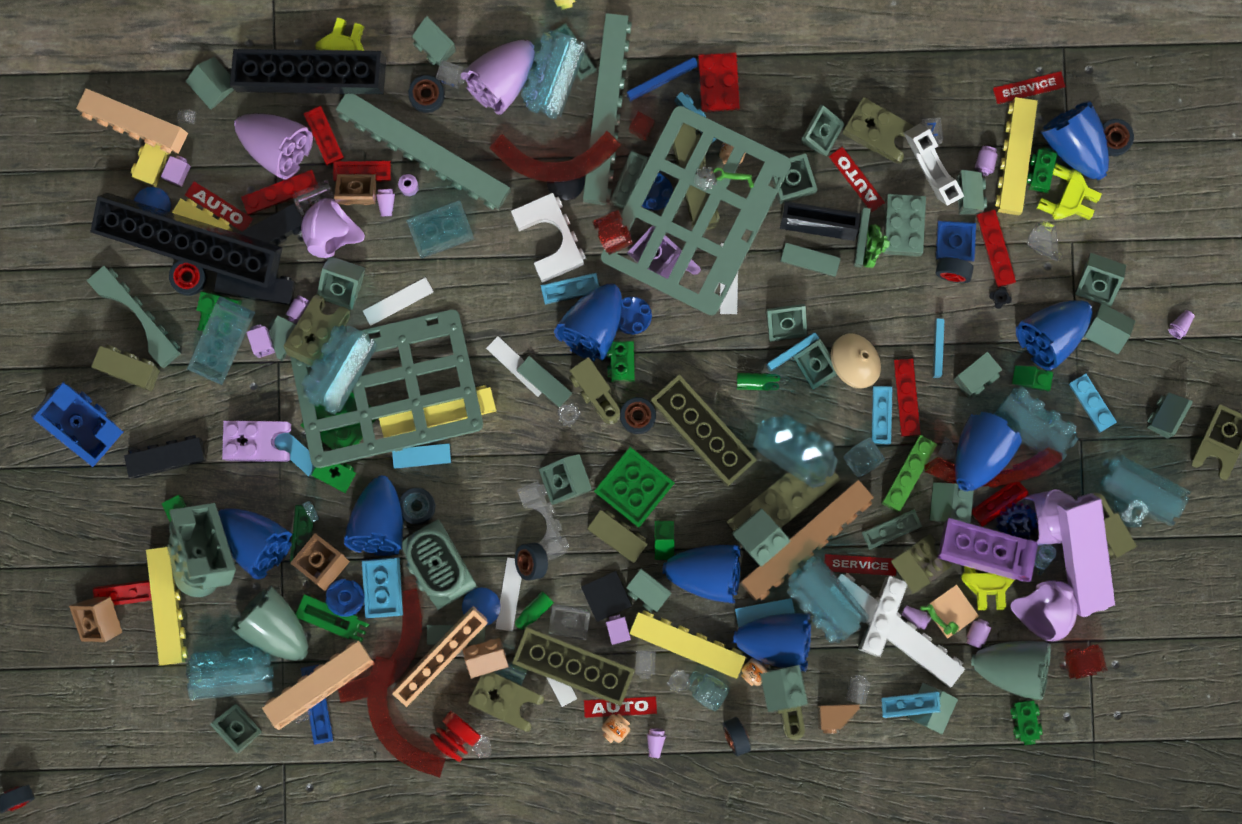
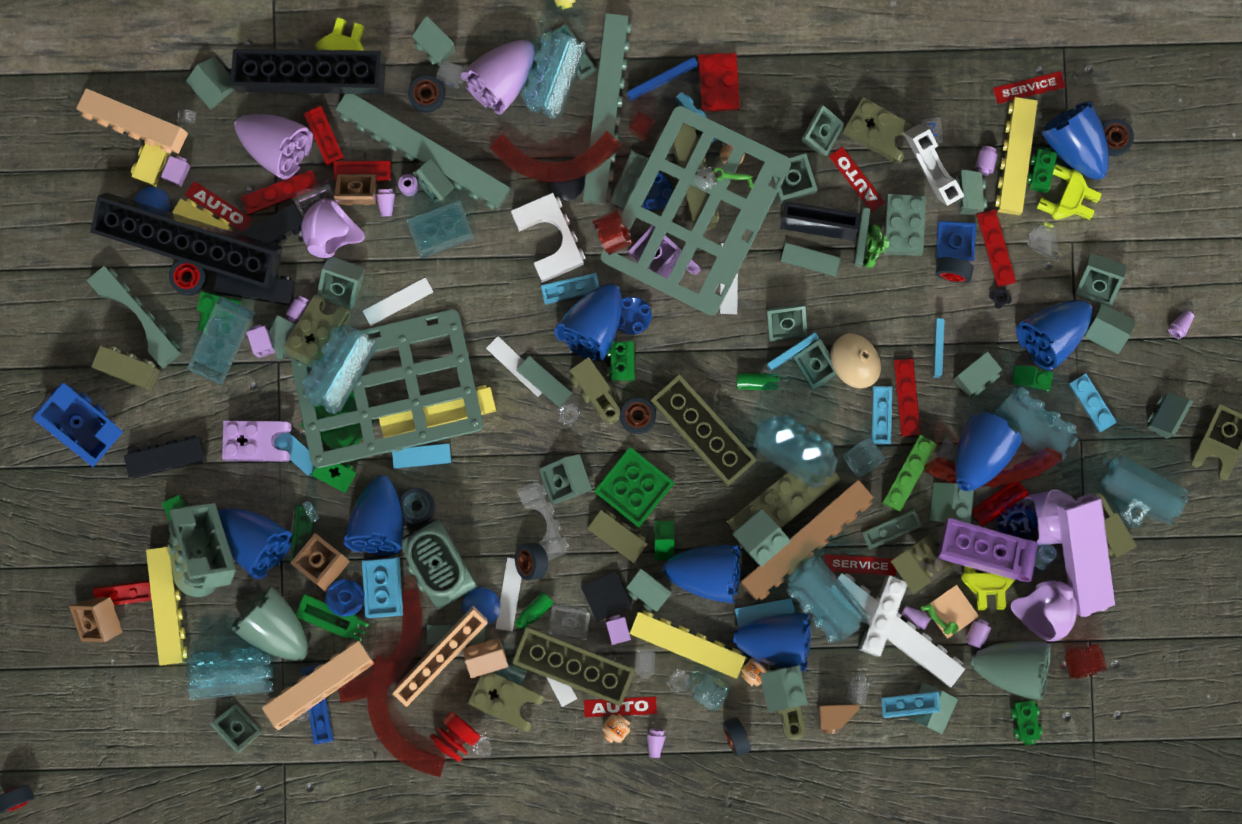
(433, 181): none -> sand green slope

